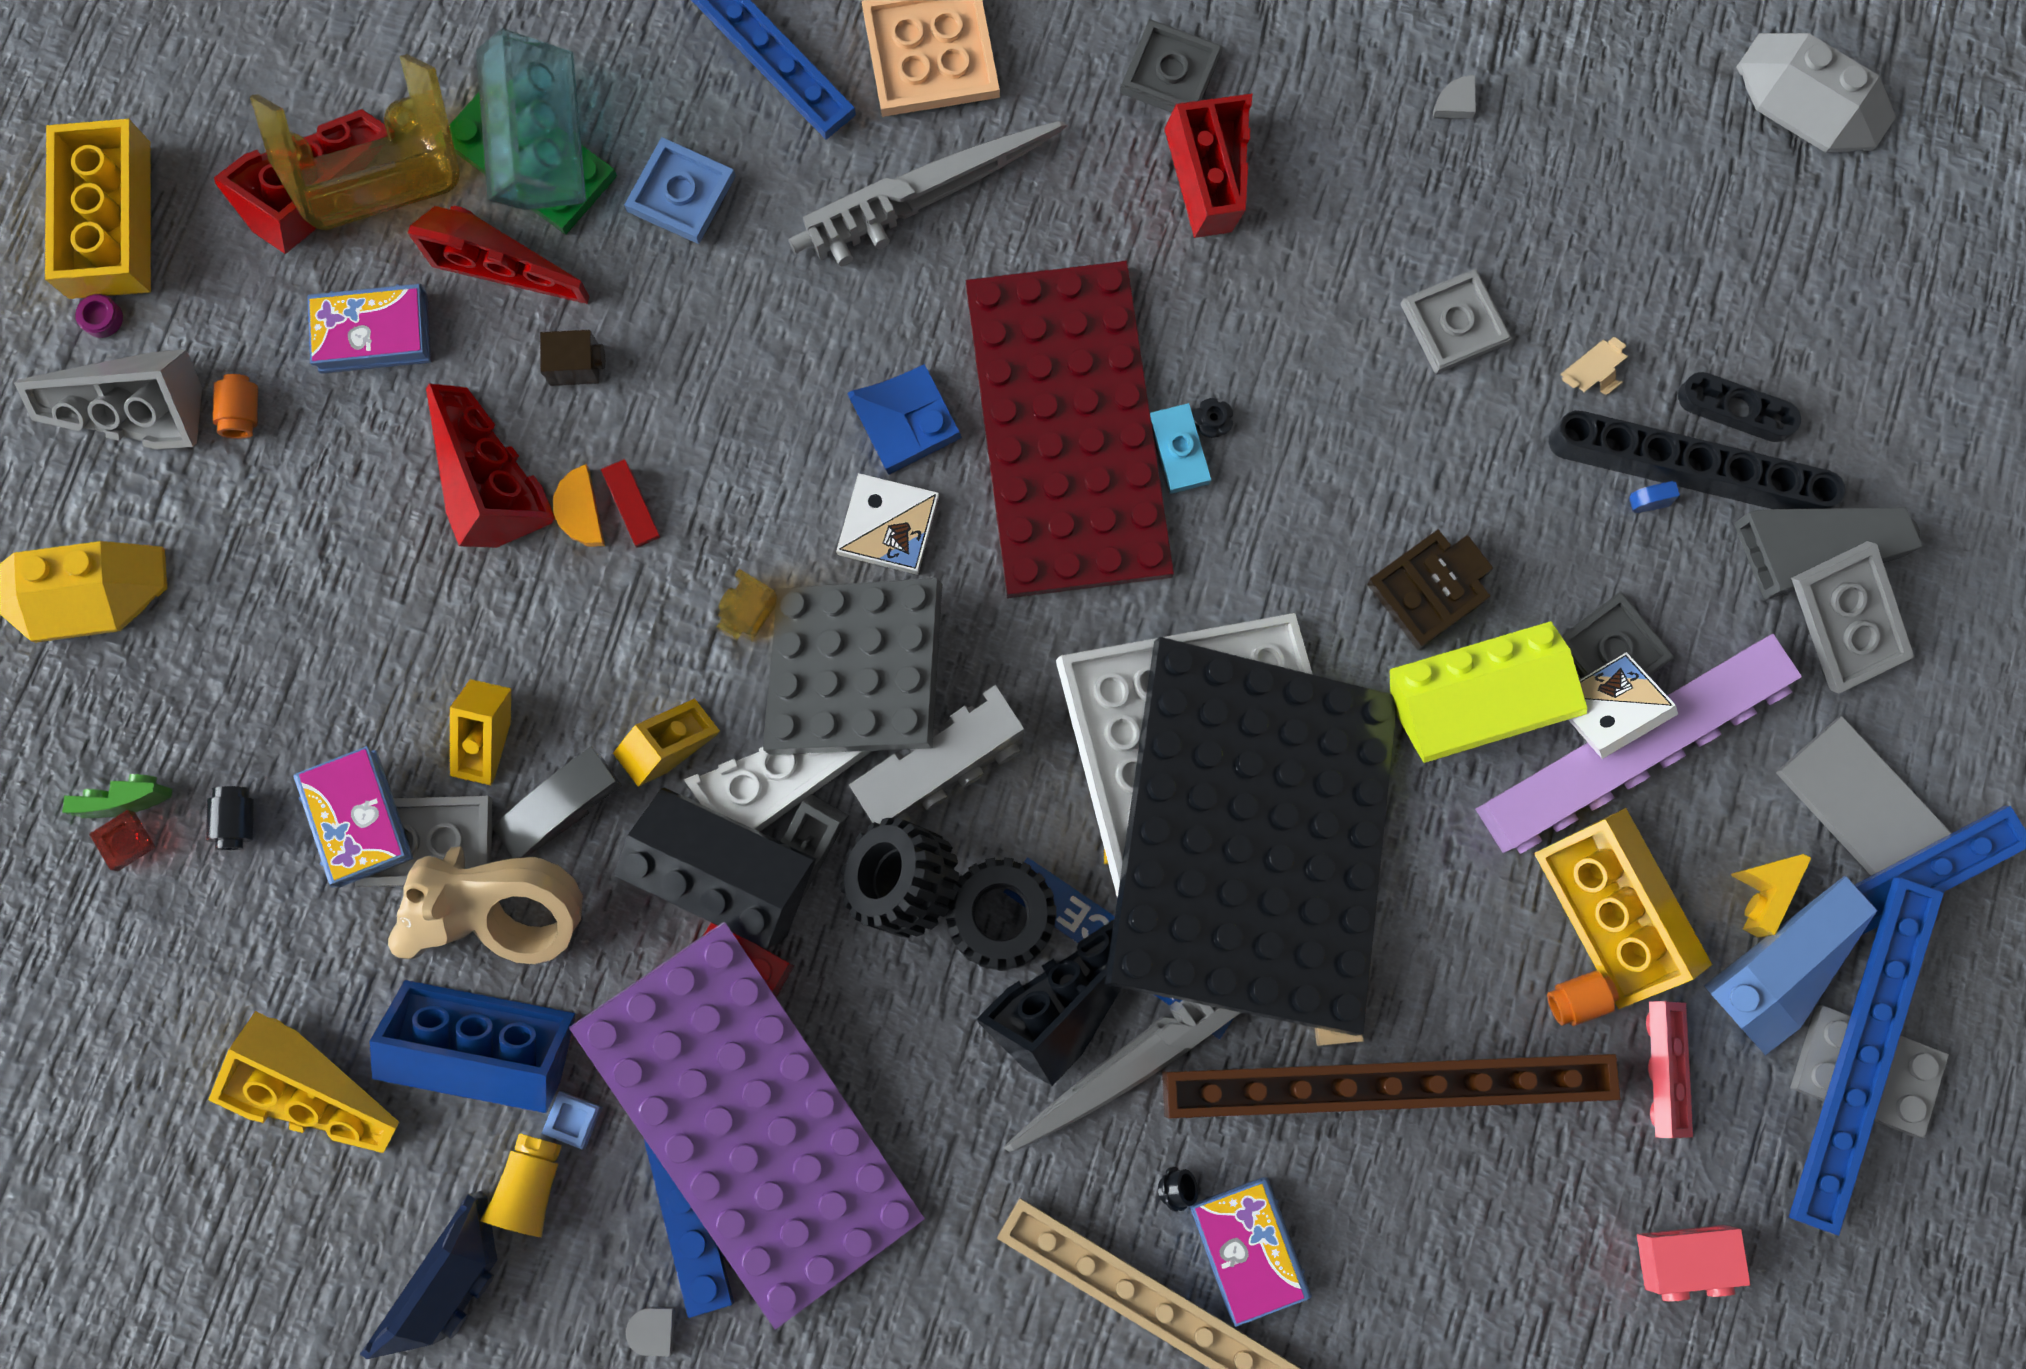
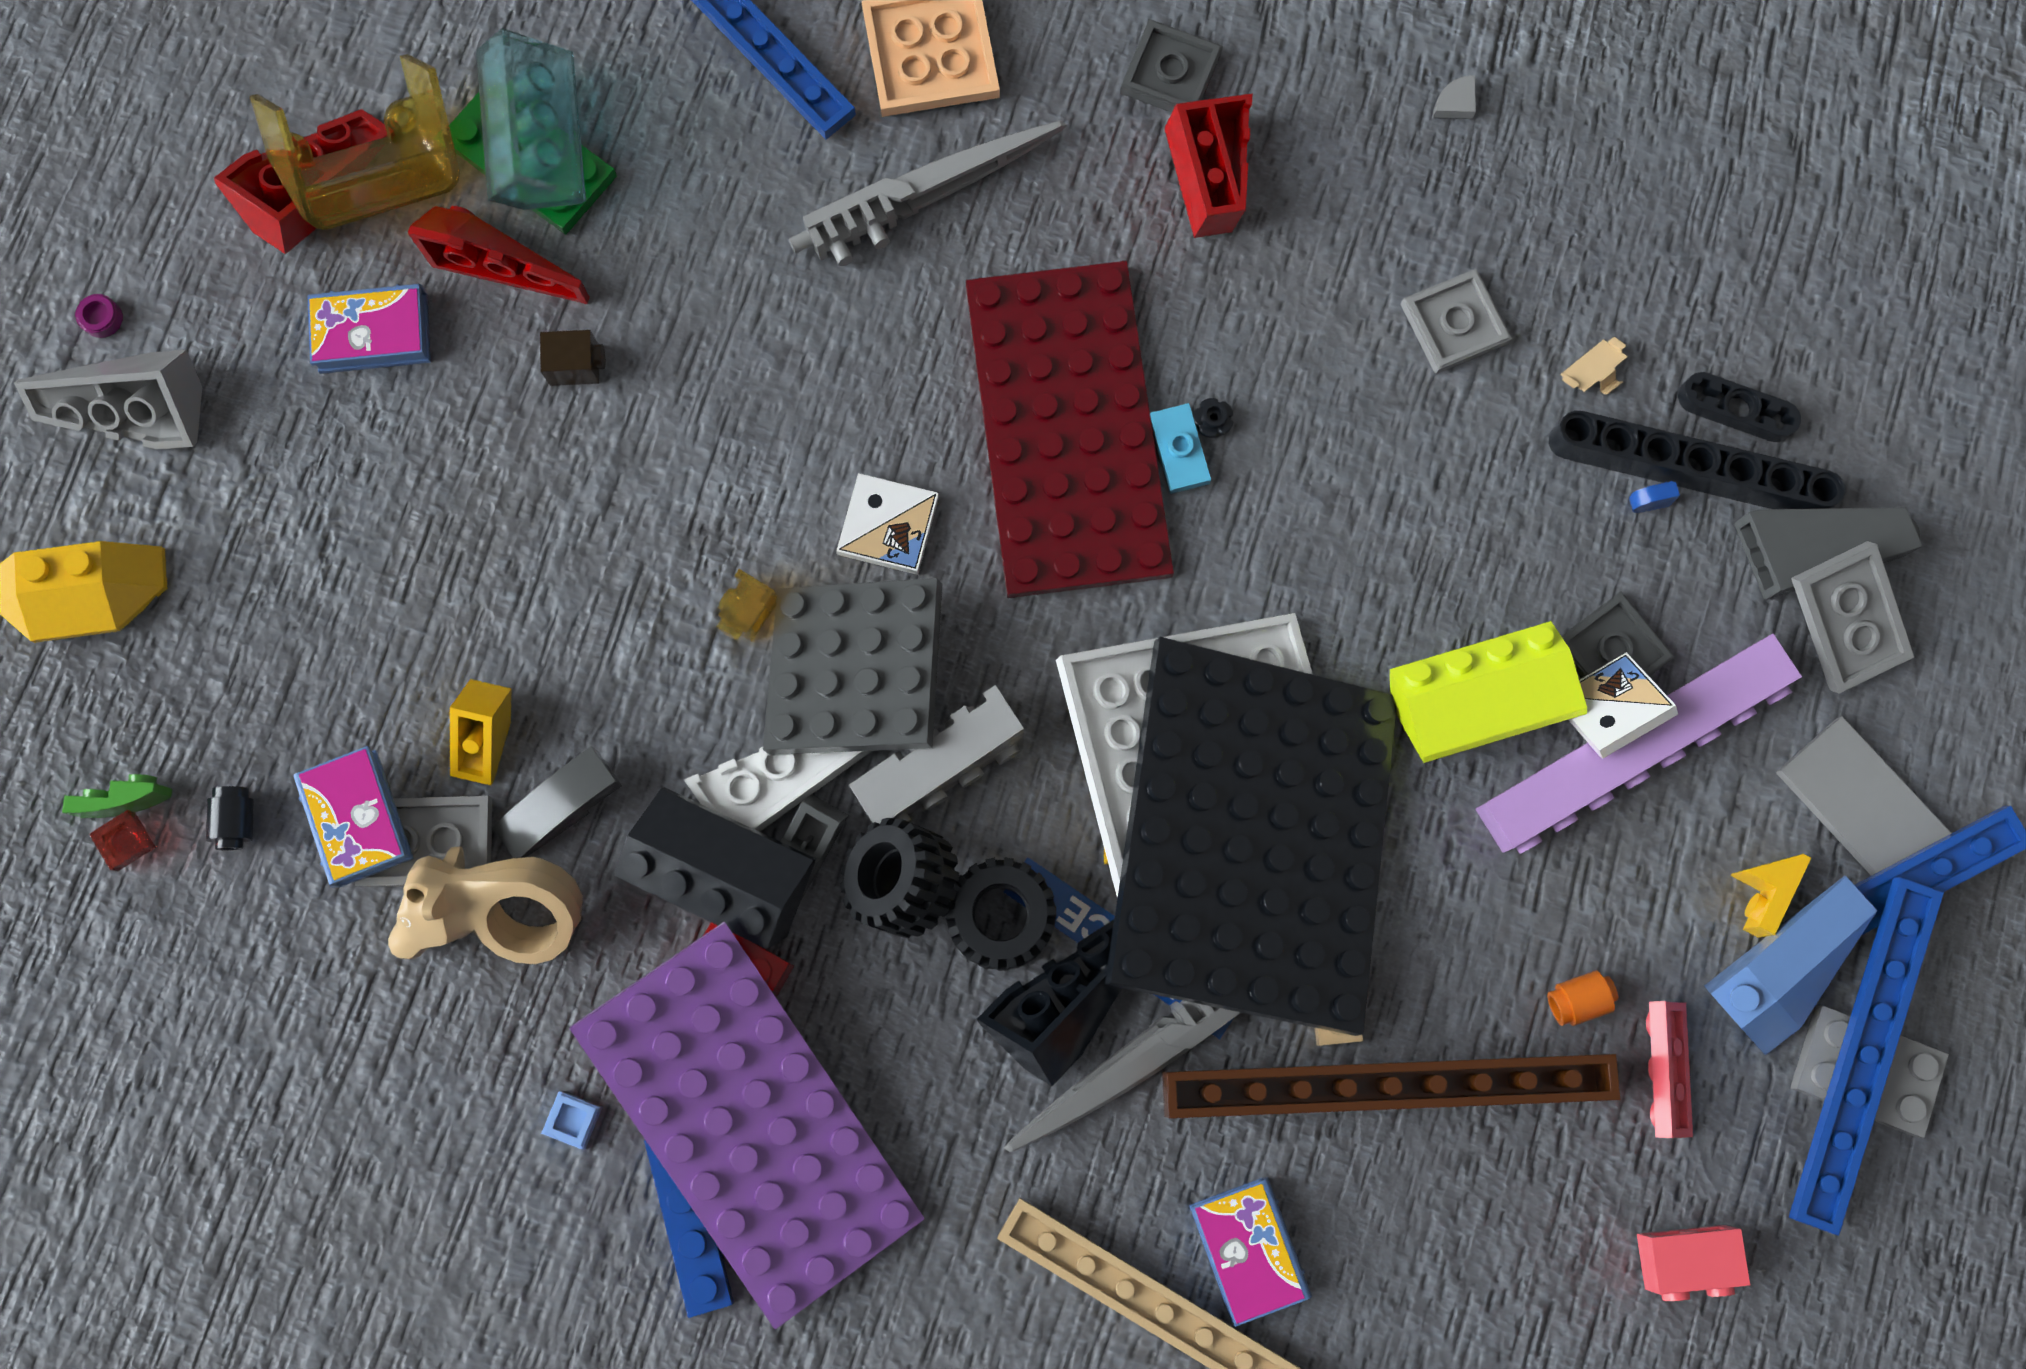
(98, 209): yellow brick -> none
(235, 406): orange brick -> none
(287, 1078): yellow wedge -> none
(441, 1285): dark blue wedge -> none
(472, 1046): blue slope -> none
(481, 482): red wedge -> none
(524, 1187): yellow plant -> none
(577, 508): light orange tile -> none
(630, 502): red piece -> none
(652, 1331): light grey tile -> none
(665, 741): yellow slope -> none
(680, 190): medium blue plate -> none
(905, 418): blue plate -> none
(1178, 1189): black plate -> none
(1432, 586): dark brown piece -> none
(1623, 909): yellow slope -> none
(1816, 92): light grey wedge -> none

